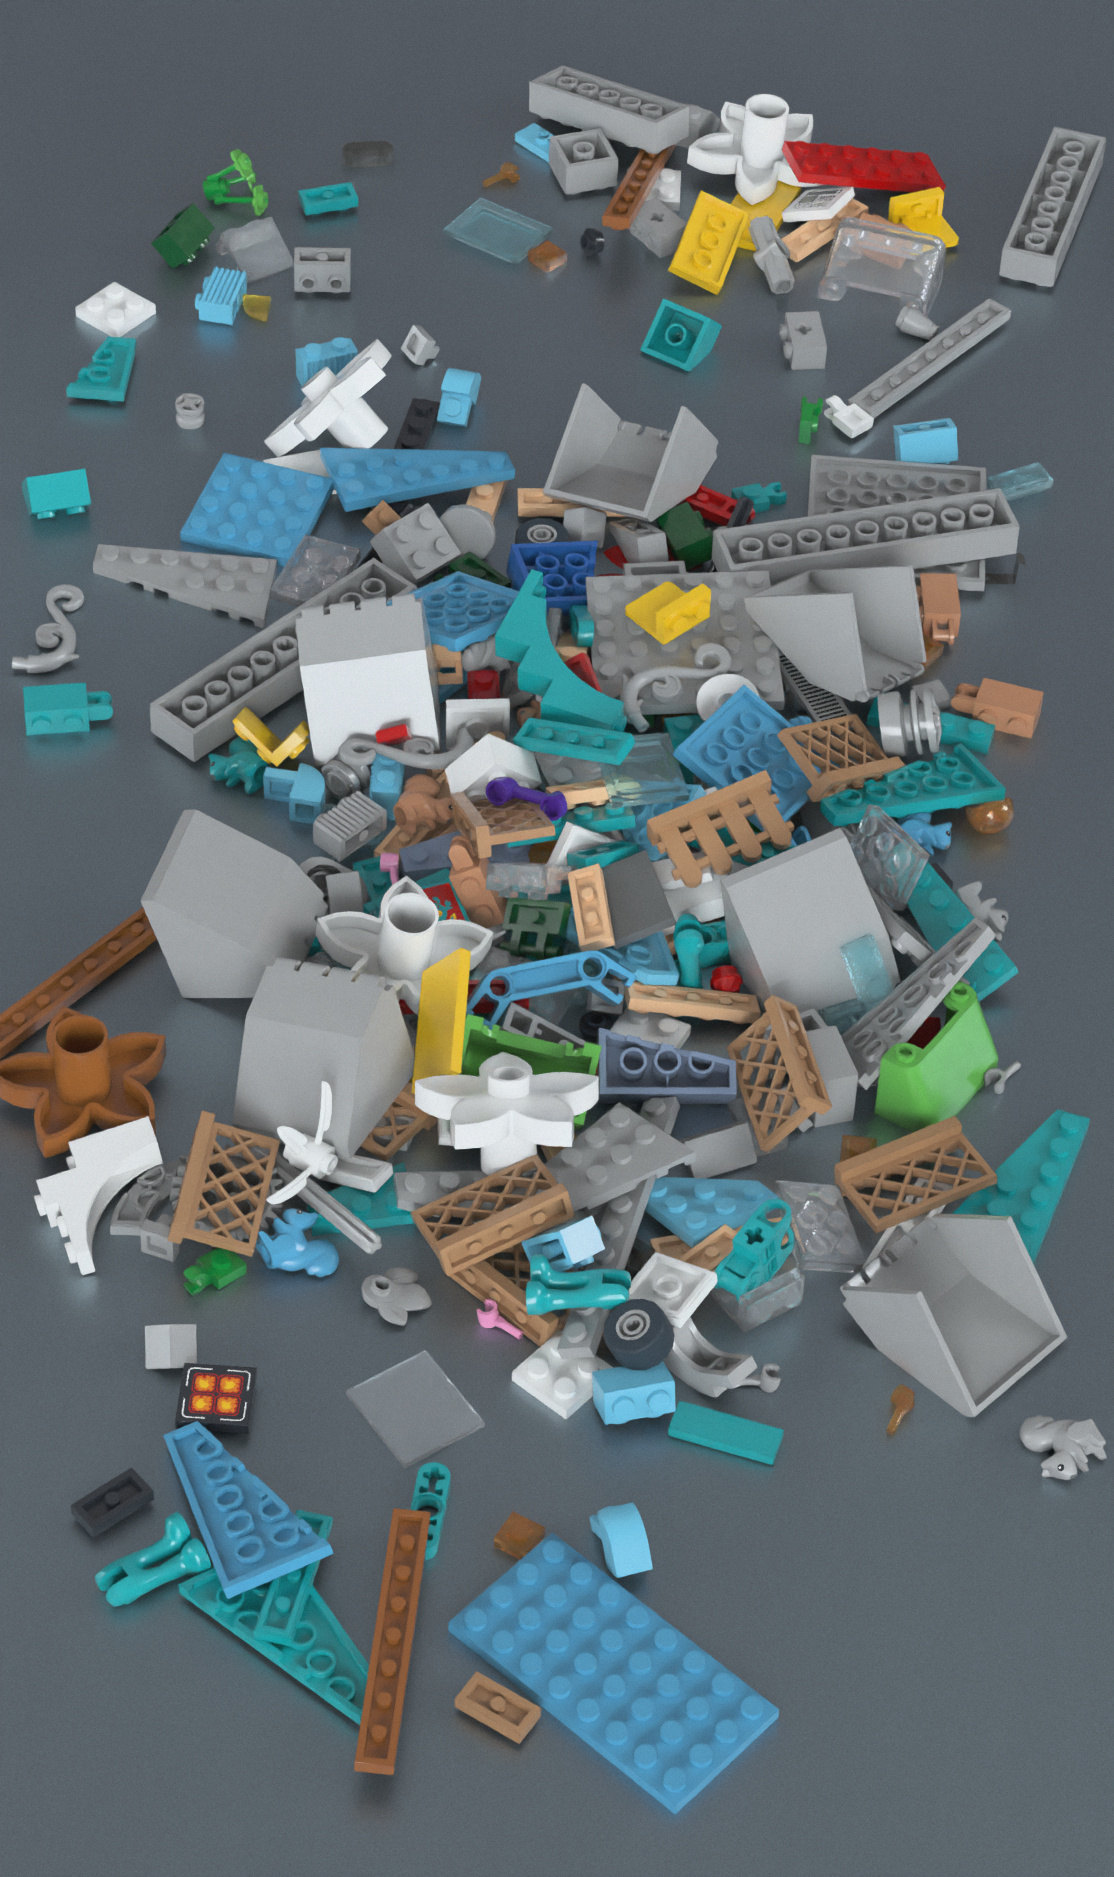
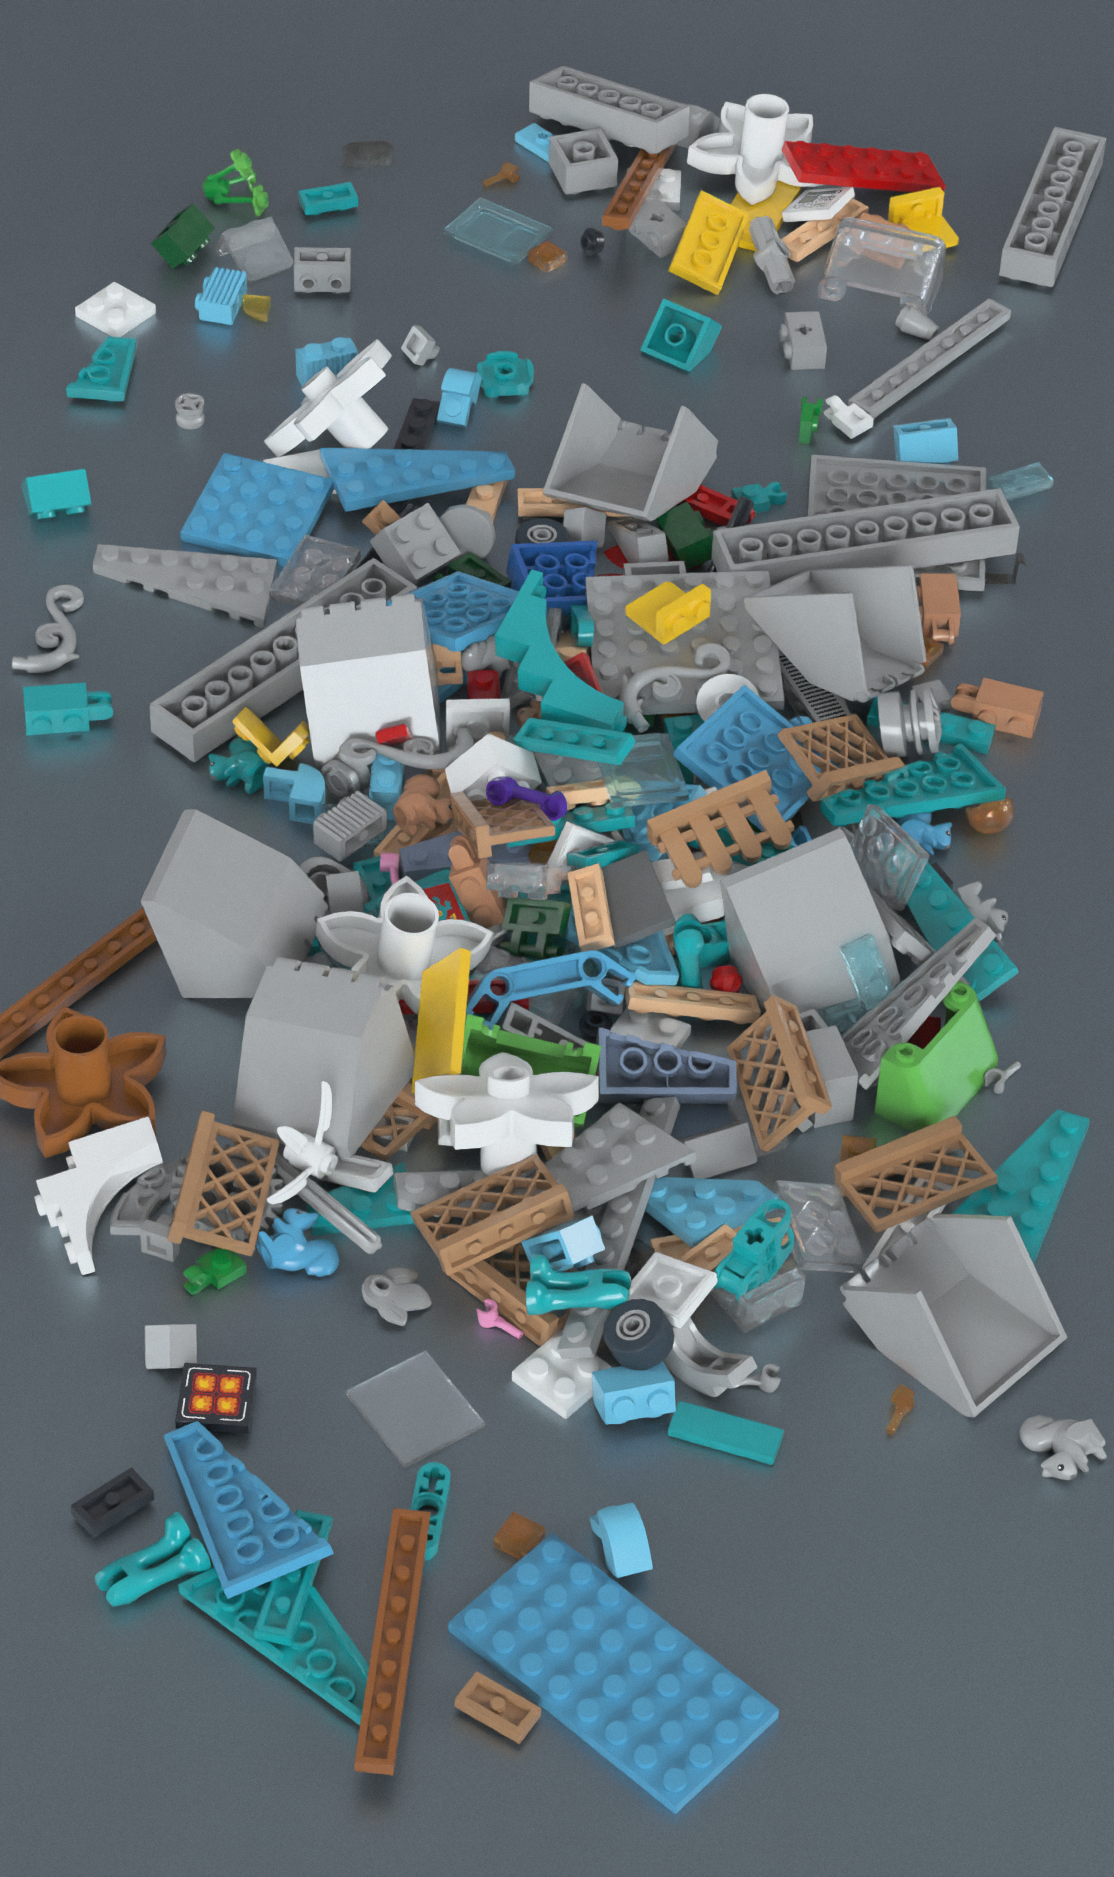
(515, 382): none -> teal plate

